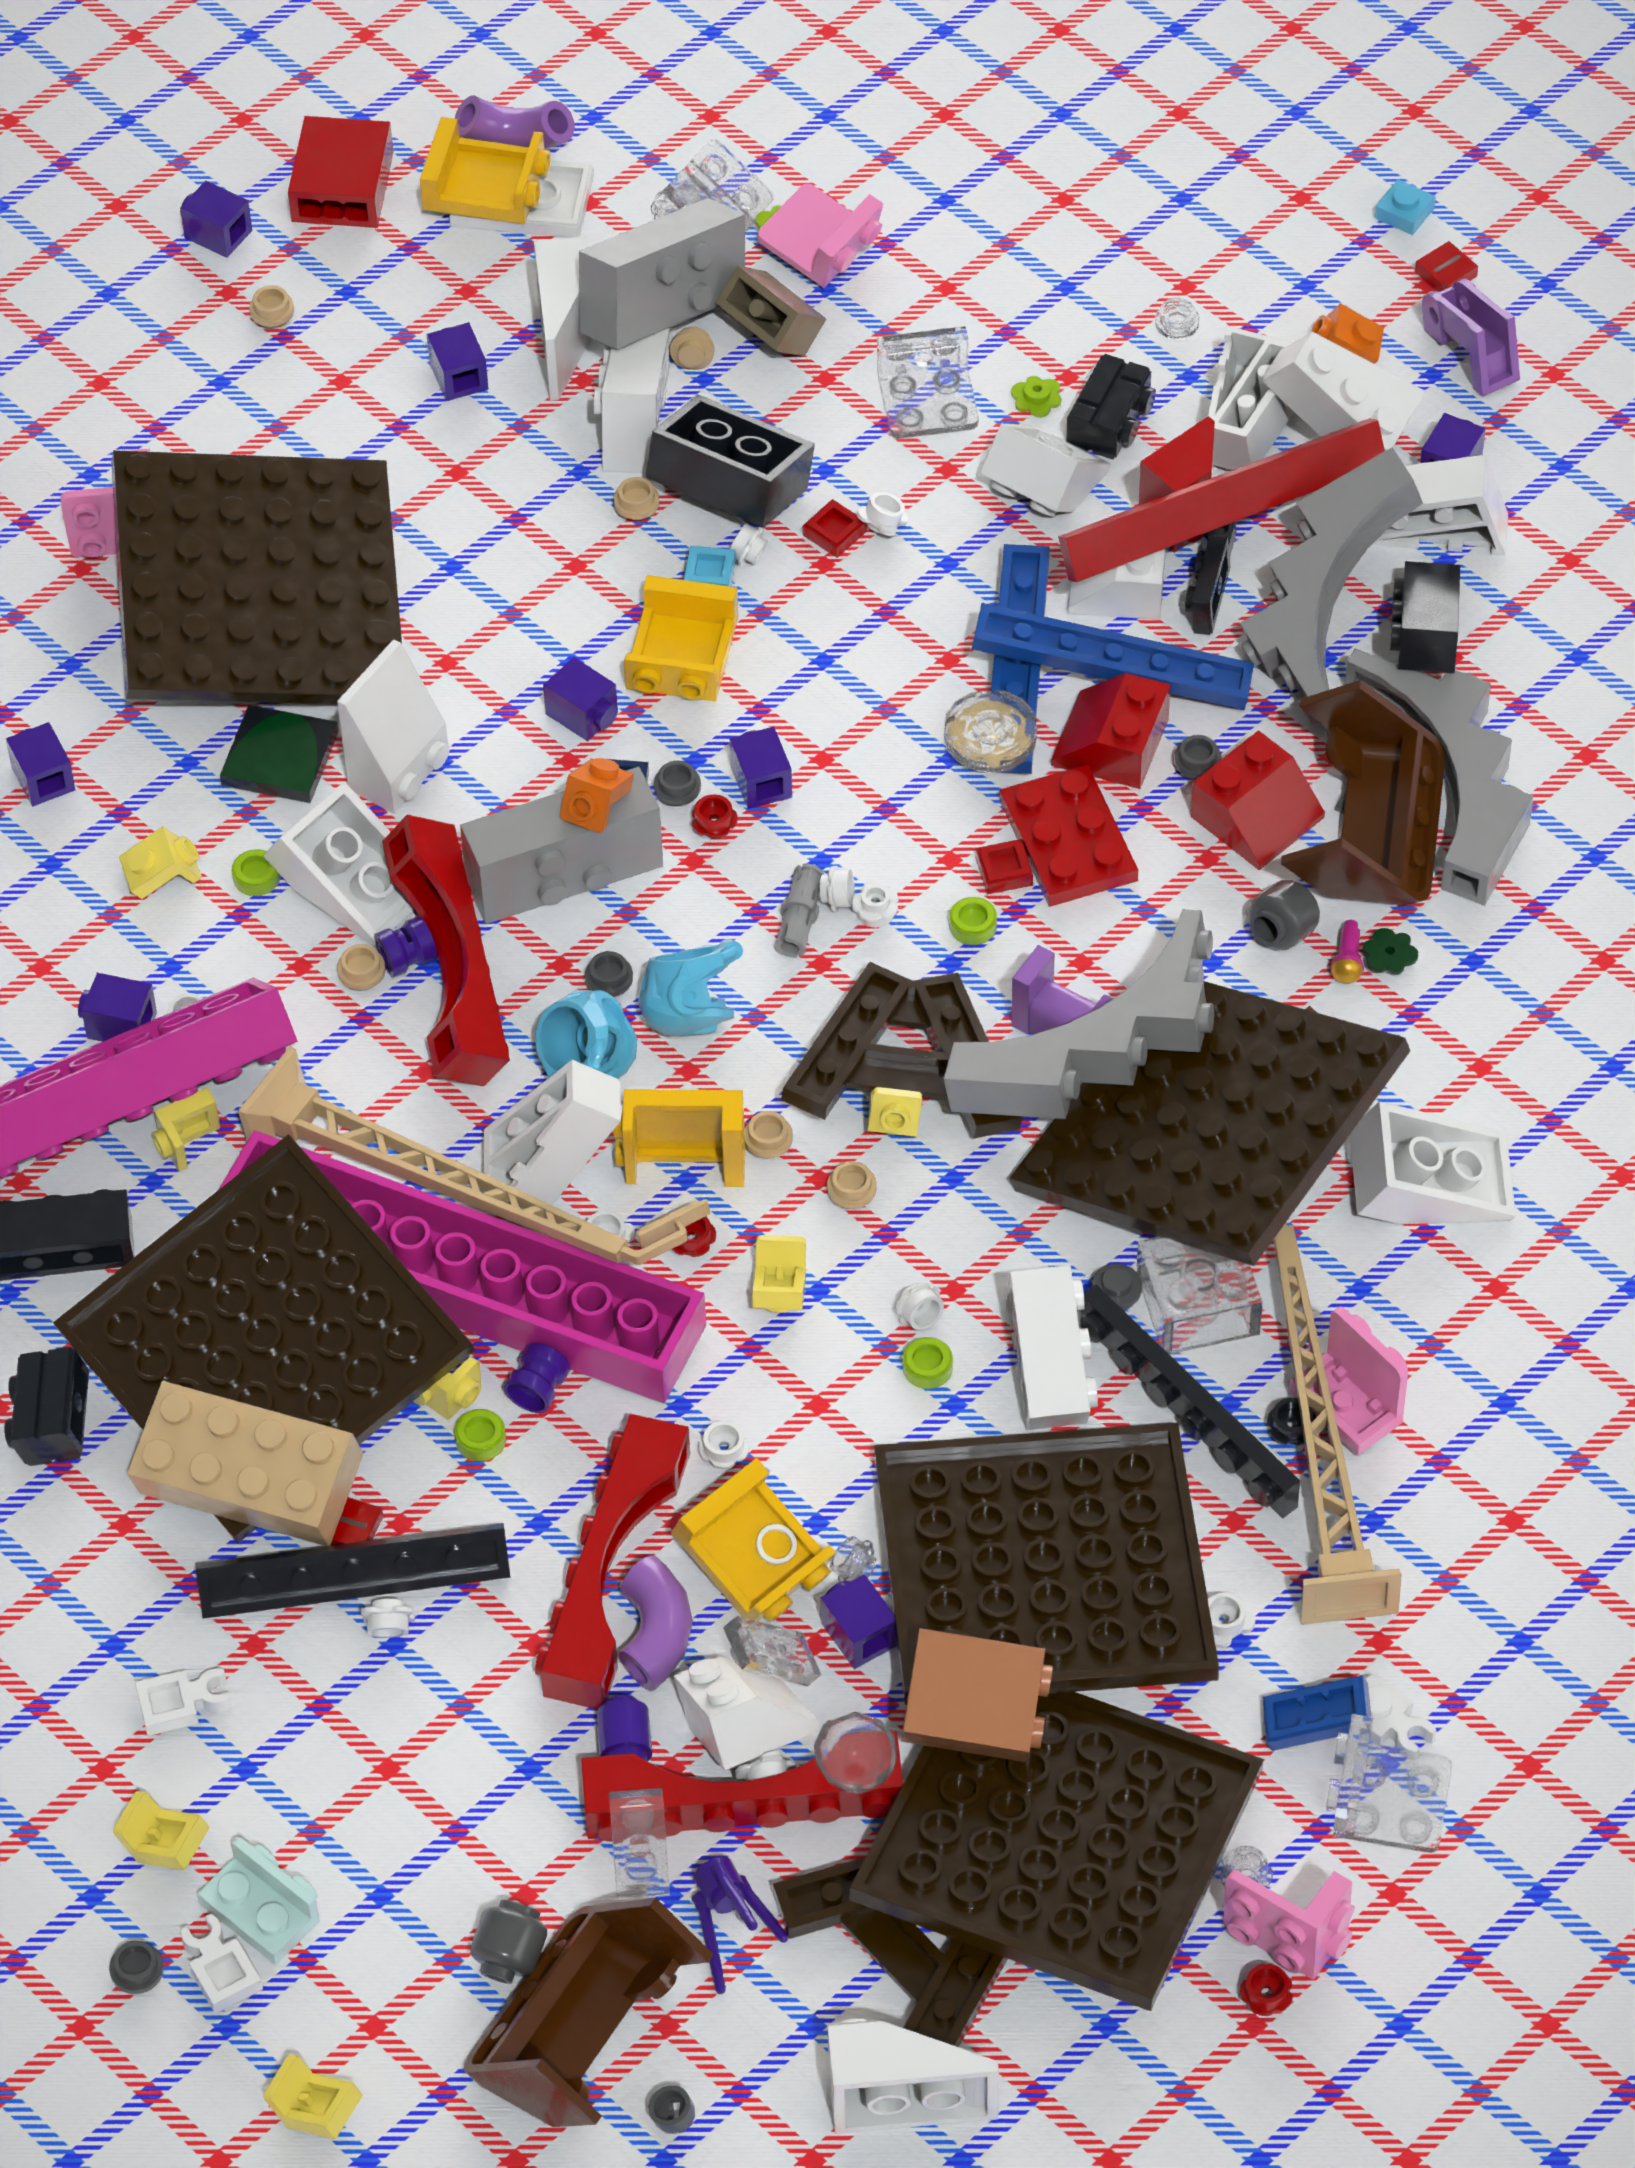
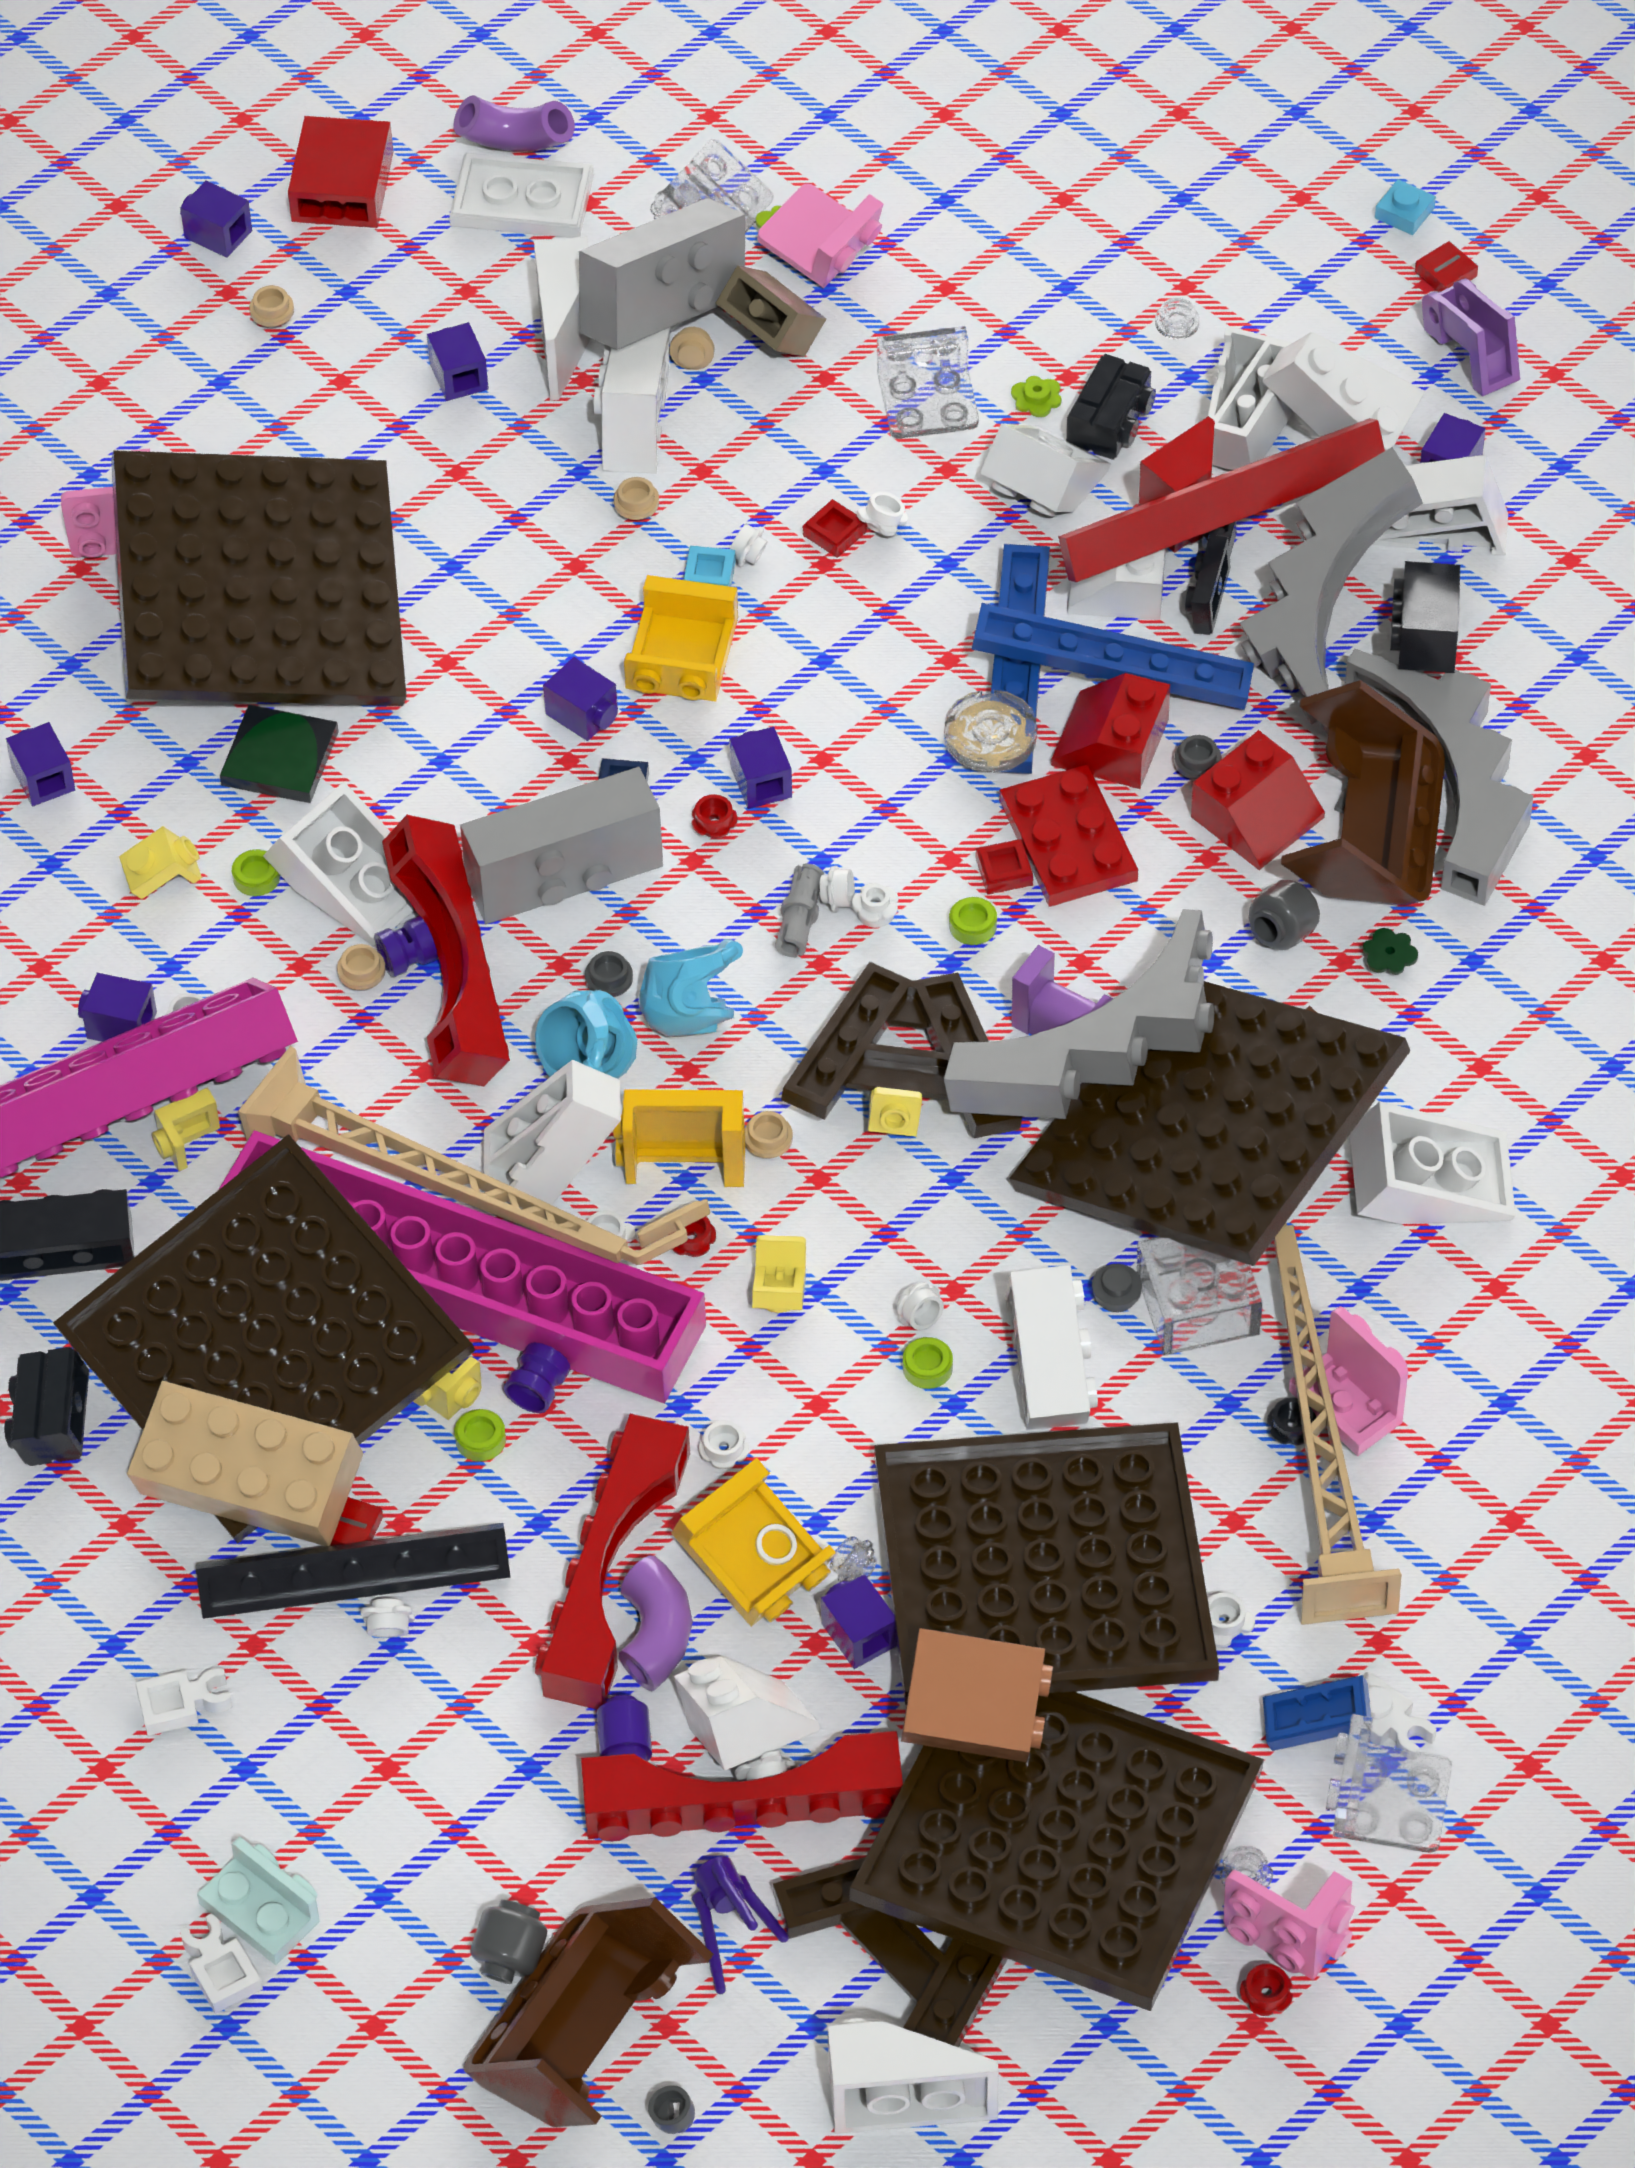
(136, 1967): dark grey plate -> none
(158, 1834): light yellow bracket -> none
(311, 2100): light yellow bracket -> none
(390, 731): white slope -> none
(482, 176): yellow panel -> none
(592, 791): orange bracket -> none
(639, 1844): clear plate -> none
(677, 783): dark grey plate -> none
(729, 460): black brick -> none
(771, 1651): clear plate -> none
(851, 1185): tan plate -> none
(855, 1752): clear hair -> none
(1197, 1409): black plate -> none
(1347, 964): piece -> none
(1351, 332): orange bracket -> none

